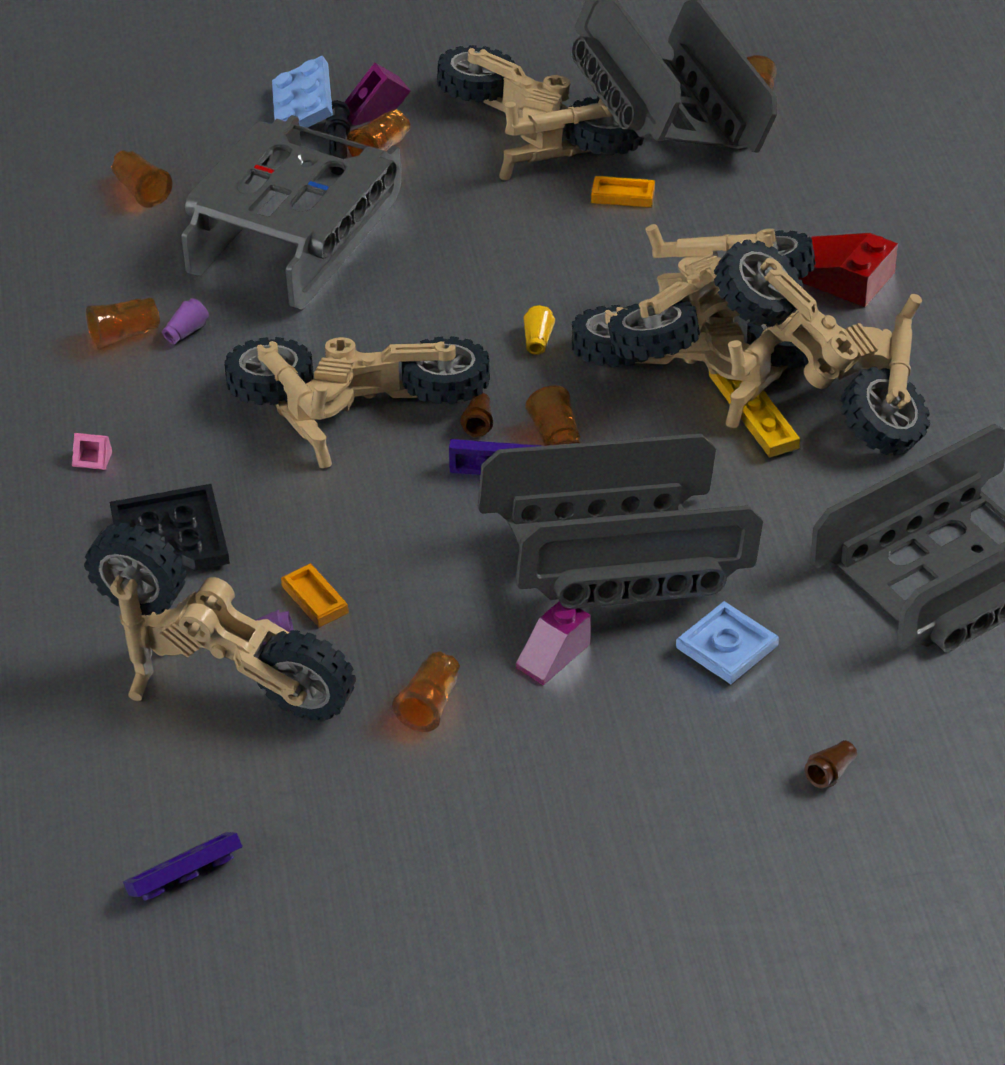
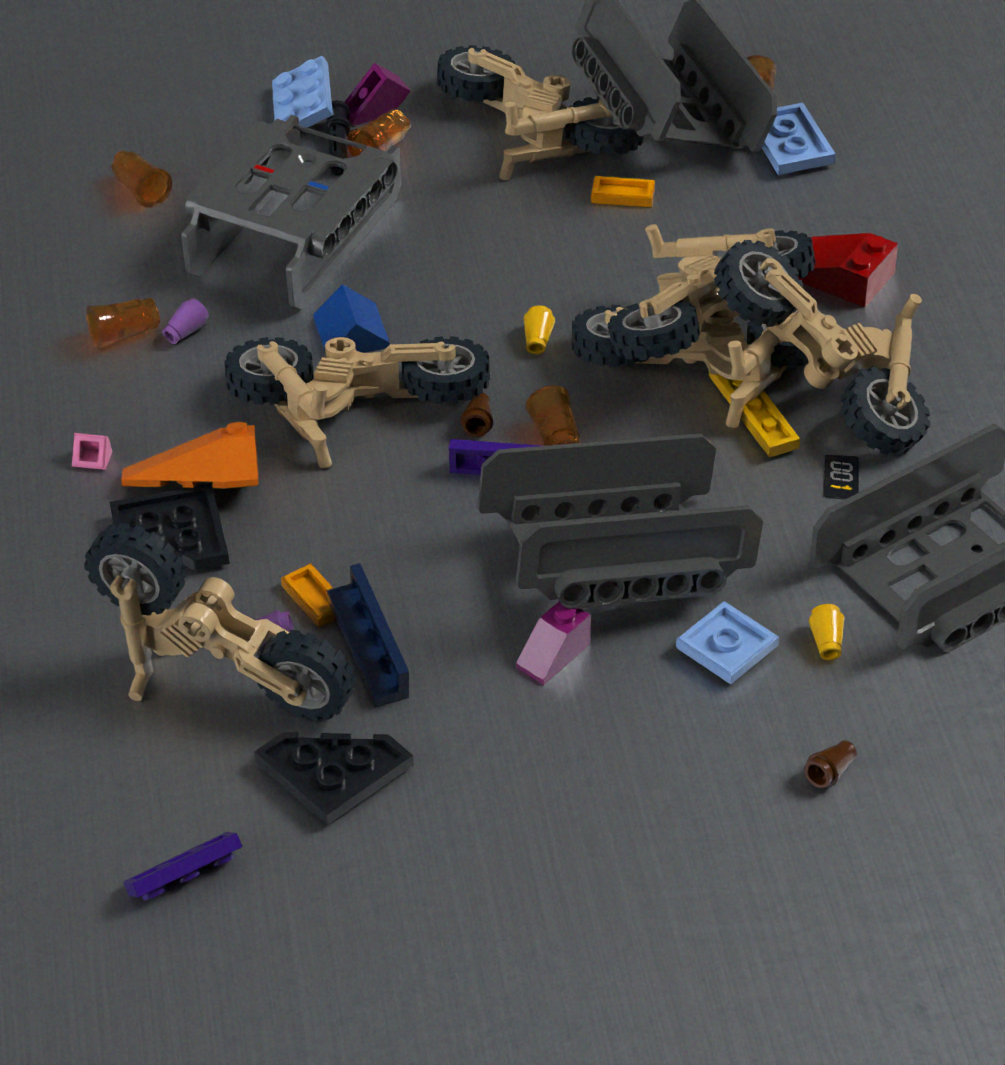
(221, 457): none -> orange wedge
(333, 770): none -> black plate
(351, 317): none -> blue slope
(370, 639): none -> dark blue fence
(425, 696): clear orange plant -> none
(796, 141): none -> light blue plate
(827, 628): none -> yellow cone
(841, 476): none -> black sticker

